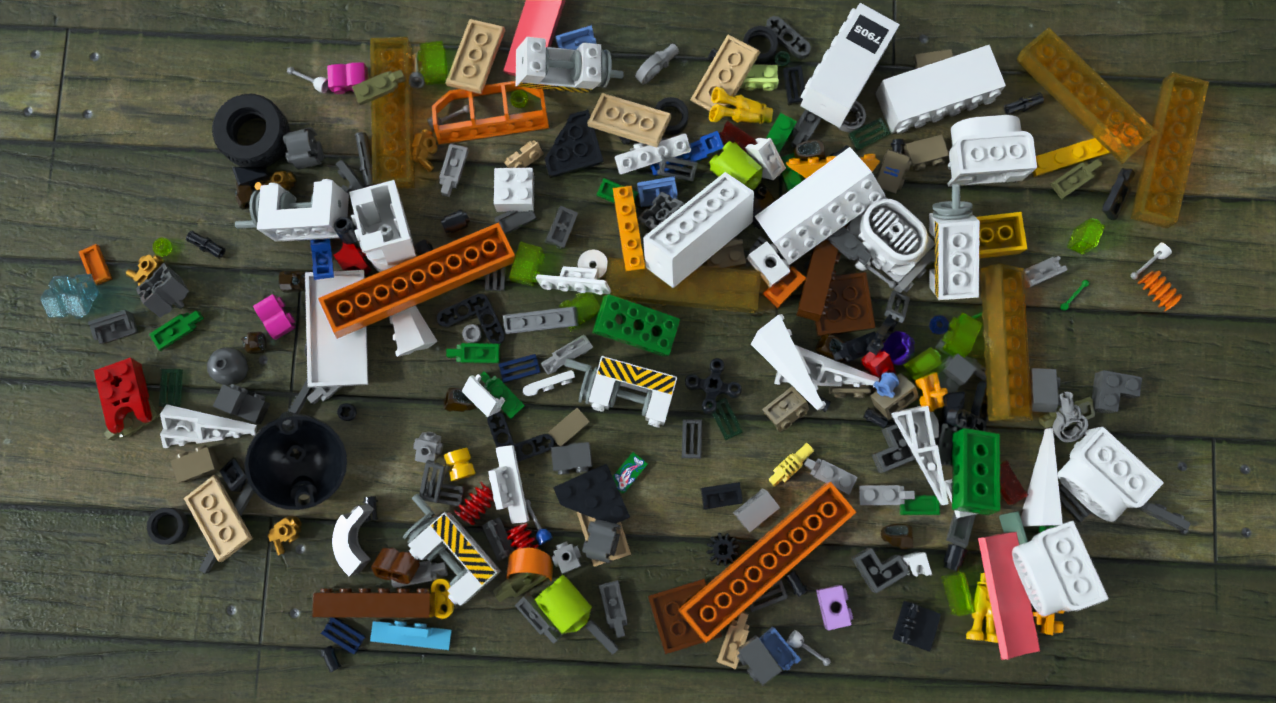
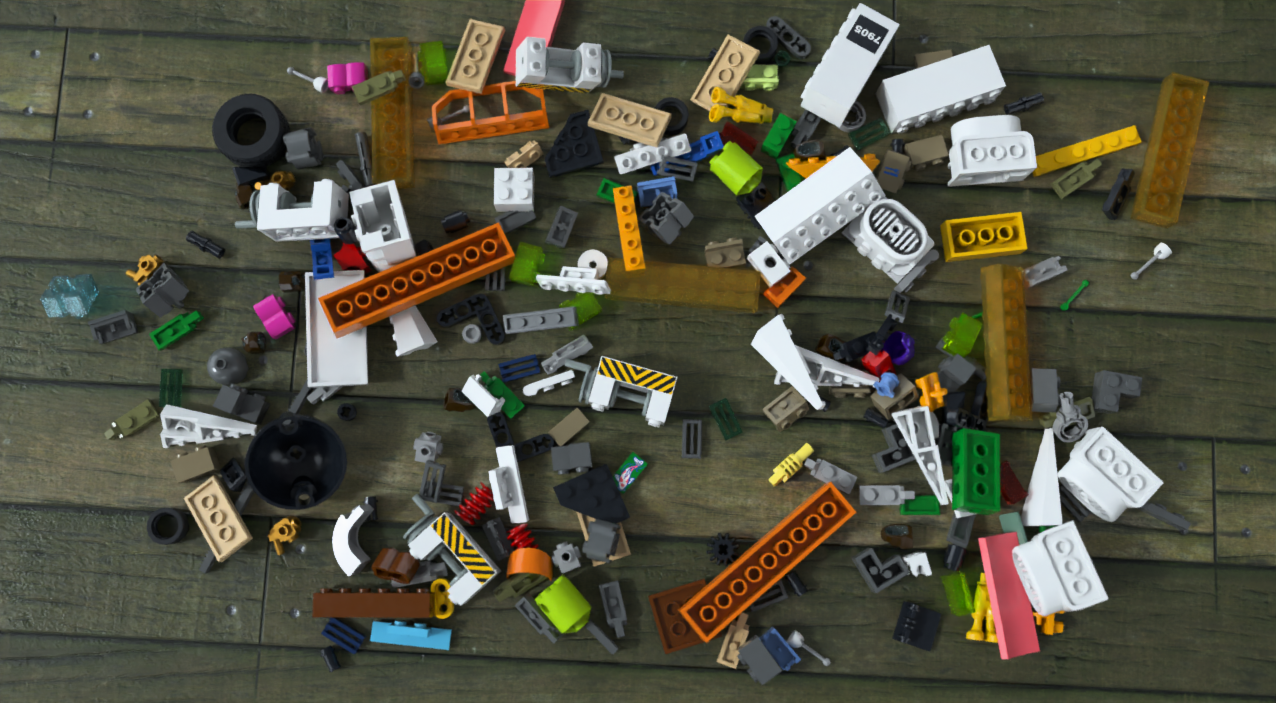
(95, 264): orange tile -> none
(122, 390): red brick -> none
(167, 247): clear neon green plate -> none
(424, 144): pearl gold piece -> none
(452, 168): light grey hinge -> none
(459, 464): yellow wheel -> none
(475, 353): green hinge -> none
(516, 94): clear neon green plate -> none
(542, 535): hinge -> none
(575, 38): medium blue hinge -> none
(655, 64): light grey pin -> none
(665, 325): green brick -> none
(698, 229): white brick -> none
(711, 393): black gear -> none
(721, 495): black hinge -> none
(756, 510): light grey hinge -> none
(767, 157): white hinge -> none
(796, 100): black tile -> none
(817, 281): reddish brown brick -> none
(826, 597): lavender brick -> none
(848, 306): reddish brown plate -> none
(849, 245): dark grey hinge -> none
(892, 284): light grey hinge -> none
(923, 363): clear neon green brick -> none
(933, 324): clear blue plate -> none
(955, 249): white piece -> none
(1086, 95): clear yellow brick -> none
(1086, 236): clear neon green brick -> none
(1161, 290): orange piece -> none

